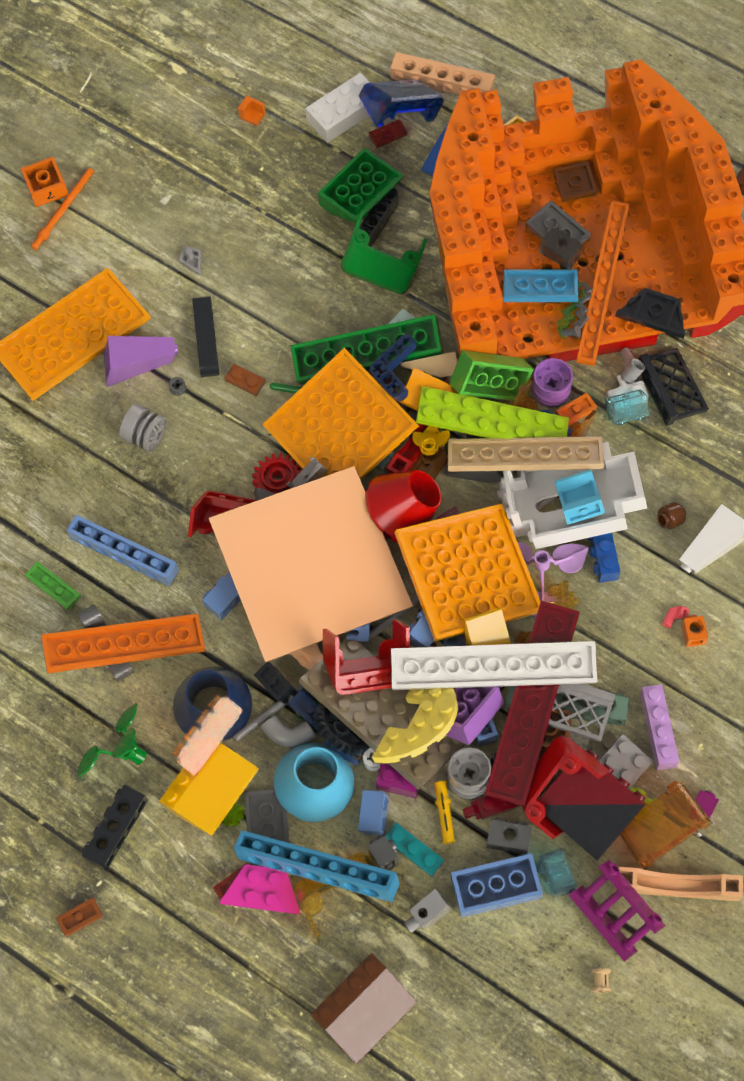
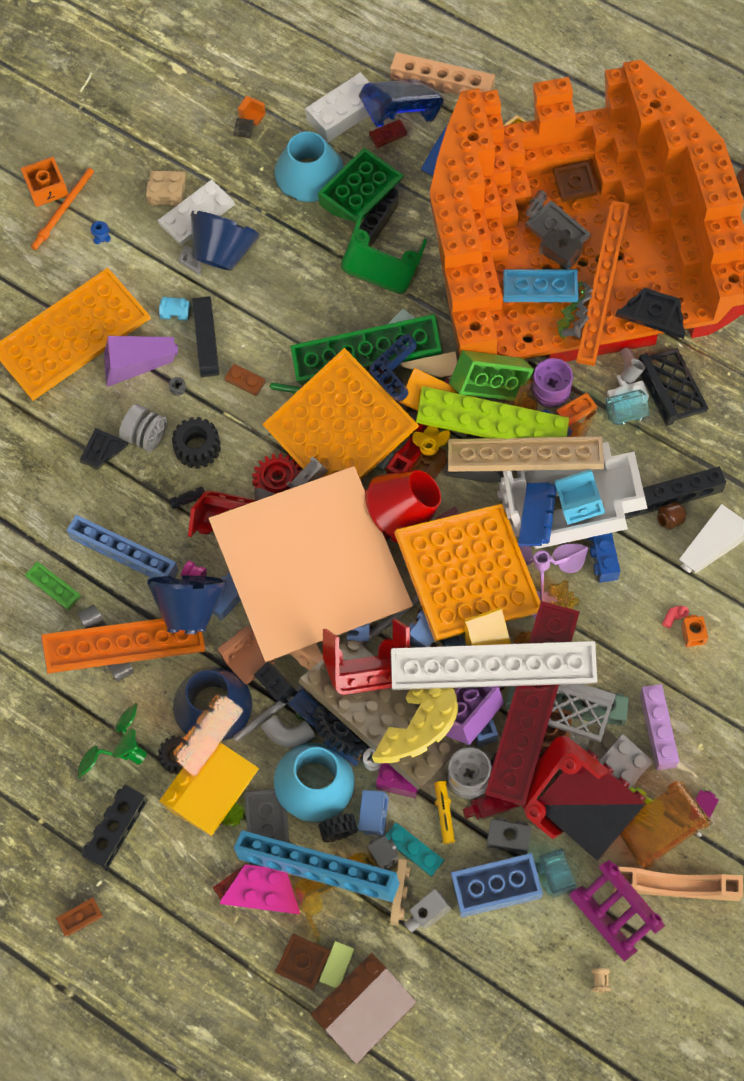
(100, 231): none -> blue brick
(101, 448): none -> black wing
(165, 750): none -> black tyre
(166, 187): none -> tan plate
(174, 307): none -> medium azure piece
(186, 498): none -> black axle
(186, 601): none -> dark blue cone
(191, 569): none -> dark pink wheel
(196, 429): none -> black tyre
(208, 199): none -> white plate
(220, 240): none -> dark blue cone
(243, 128): none -> clear smoke plate
(243, 655): none -> nougat bracket
(302, 961): none -> reddish brown plate
(306, 179): none -> medium azure cone
(337, 965): none -> yellowish green tile
(338, 827): none -> black tyre
(397, 911): none -> tan plate
(536, 203): none -> dark grey axle
(537, 514): none -> blue windscreen
(682, 490): none -> black brick

